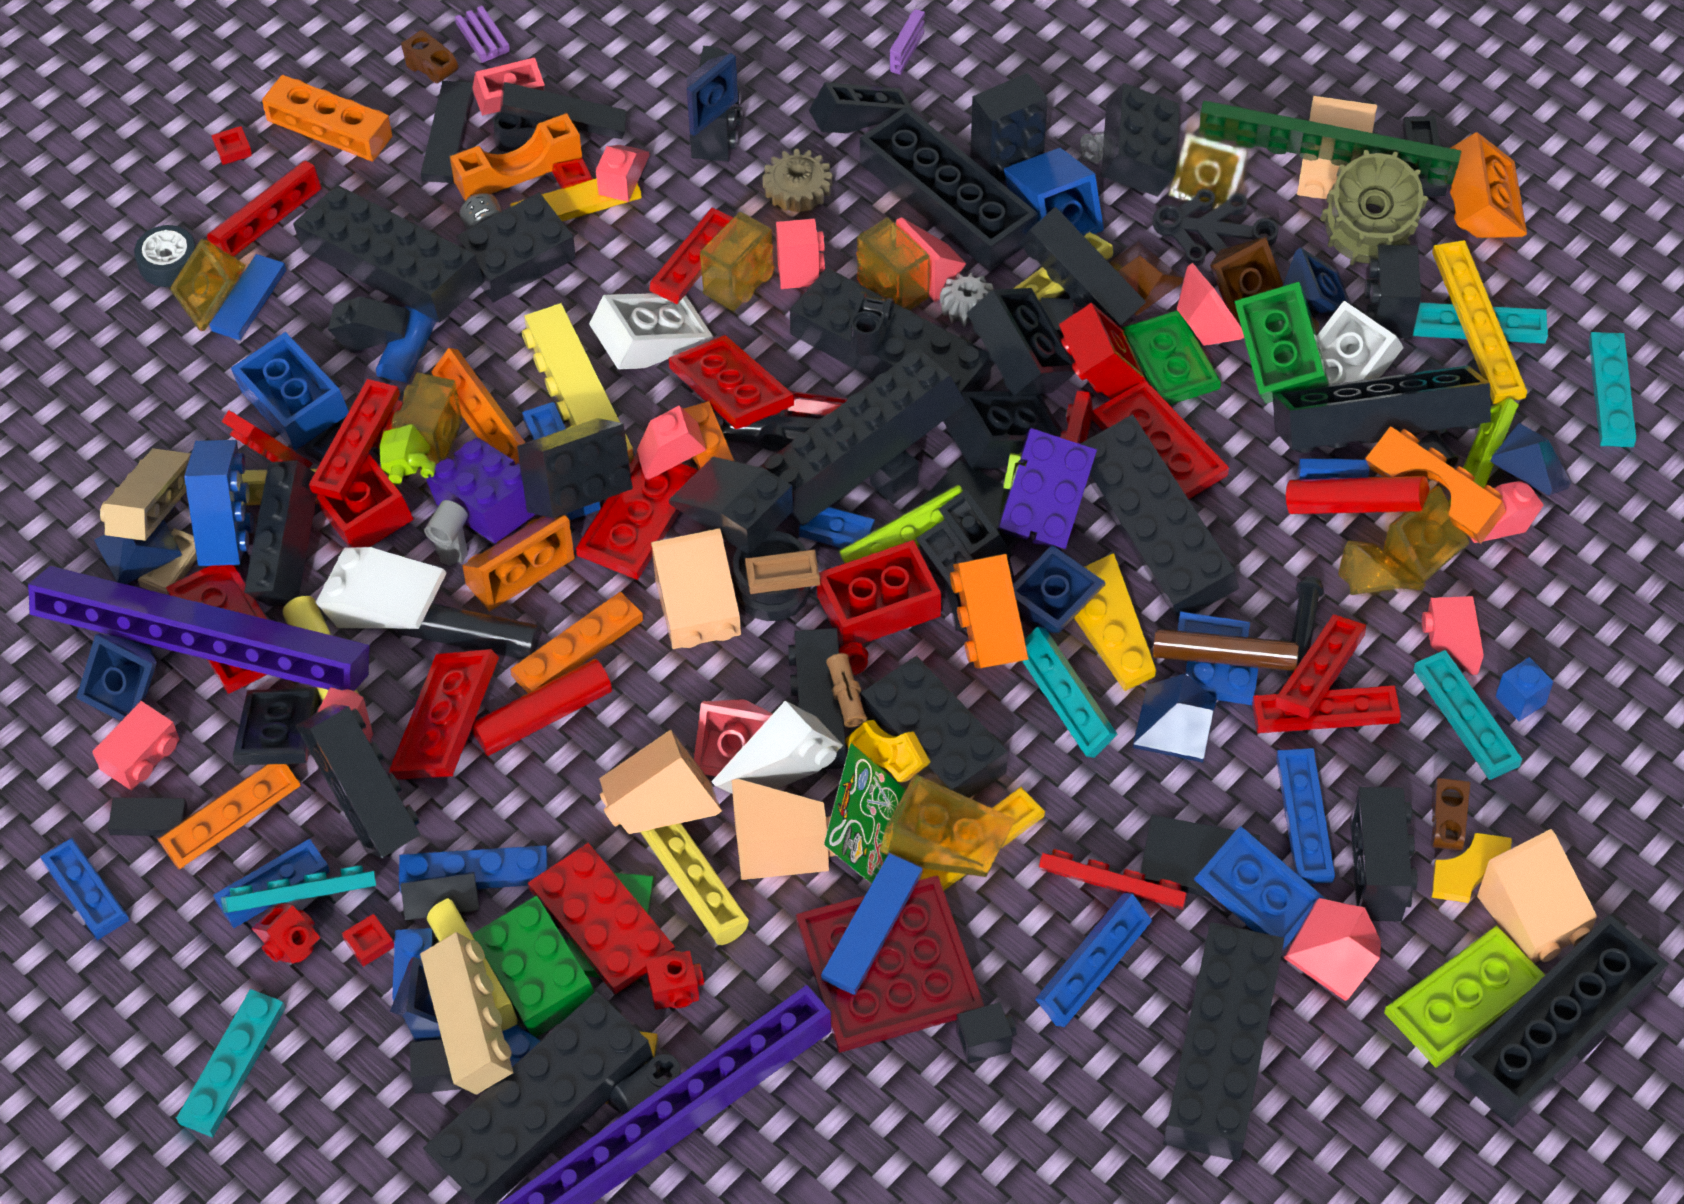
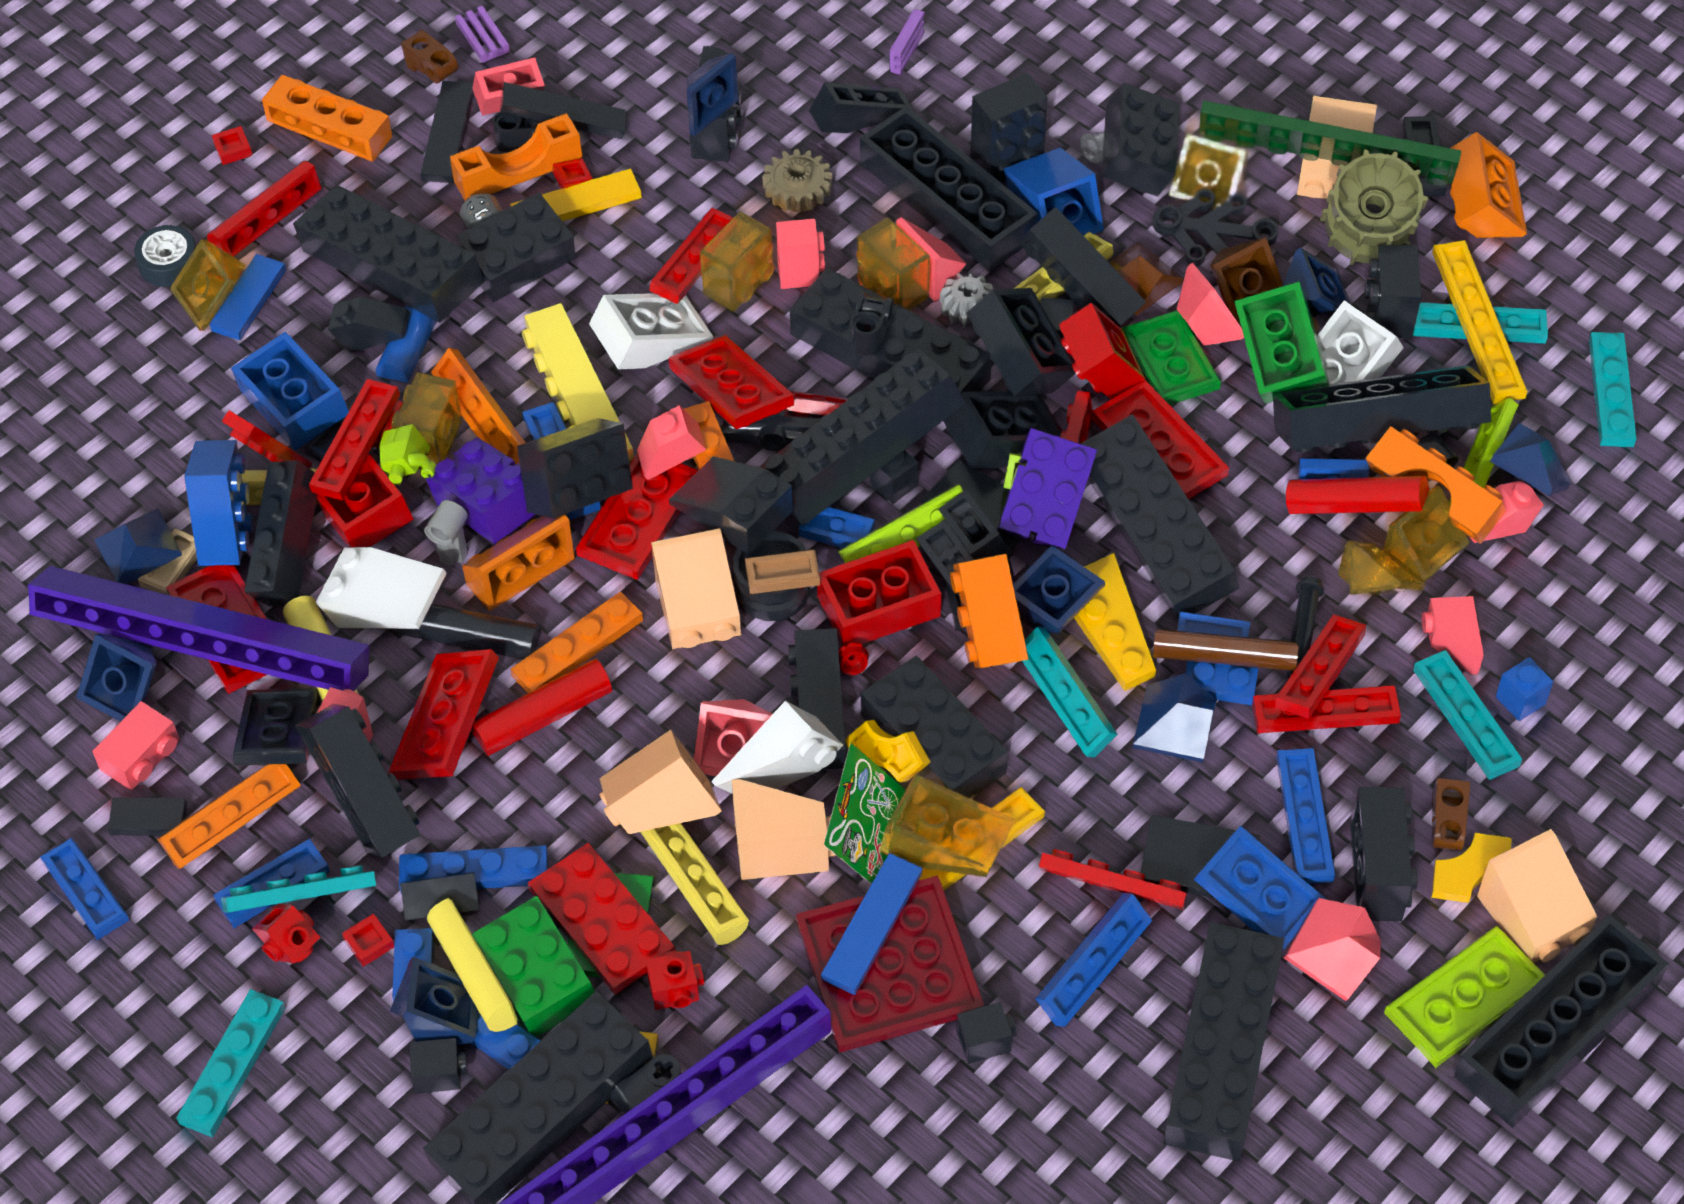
(146, 495): tan brick -> none
(466, 1013): tan brick -> none
(620, 171): coral slope -> none
(846, 690): medium nougat pin -> none

